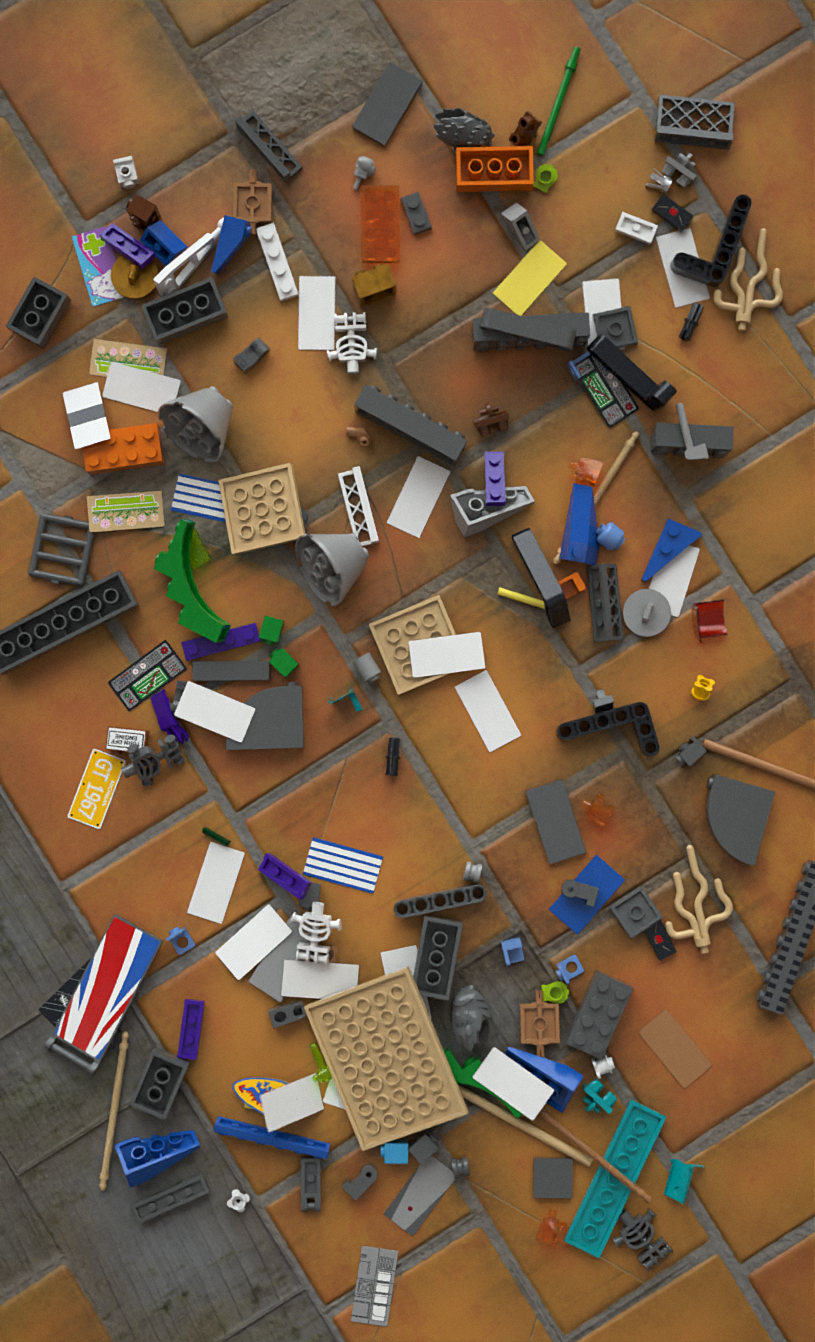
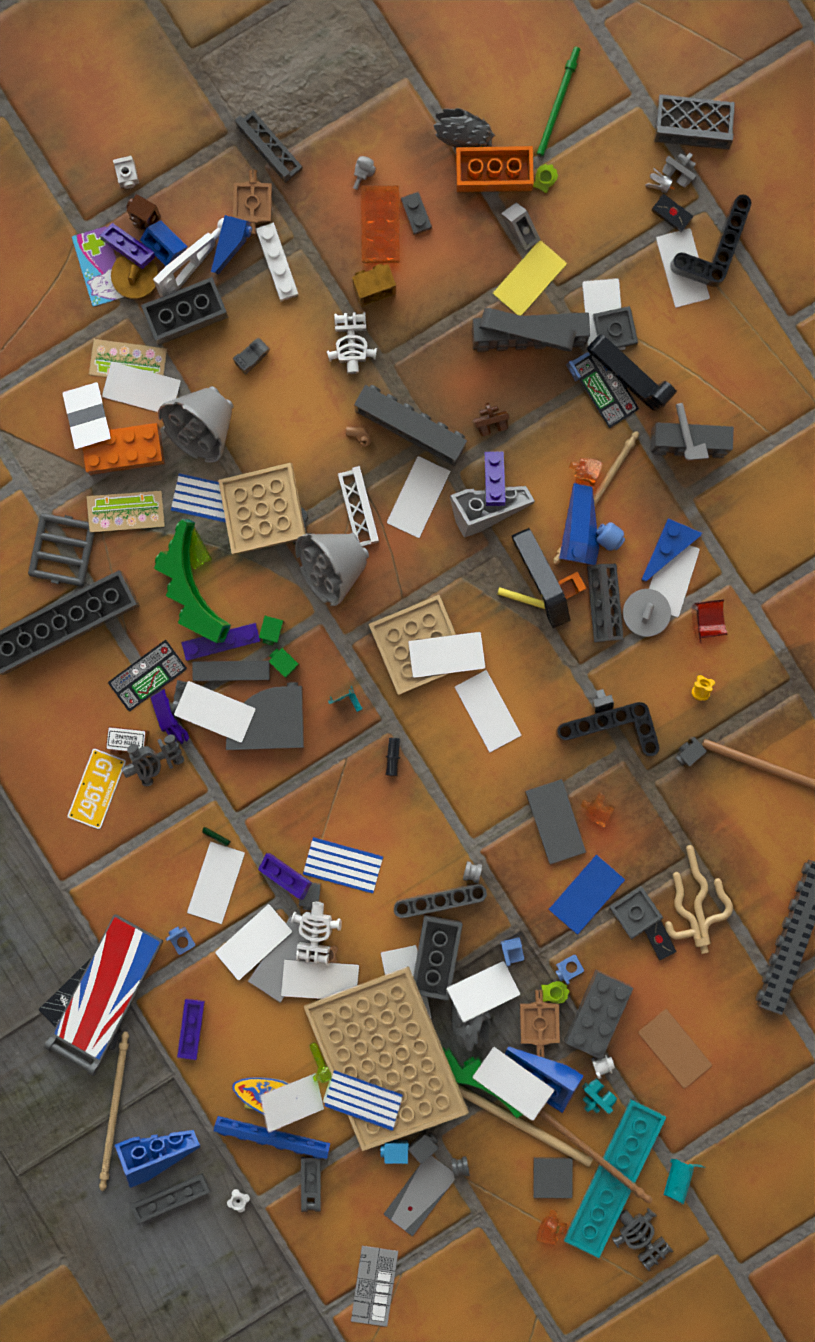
(38, 313): dark grey brick -> none
(159, 1083): dark grey brick -> none
(287, 1013): dark grey leg -> none
(316, 313): white sticker -> none
(361, 1182): dark grey leg -> none
(363, 1100): none -> sticker
(367, 667): light grey brick -> none
(387, 104): dark grey tile -> none
(483, 991): none -> white sticker
(526, 130): reddish brown hips -> none
(573, 888): dark grey leg -> none
(636, 228): white plate -> none
(691, 322): black axle -> none
(737, 816): dark grey brick -> none
(745, 306): tan plant -> none

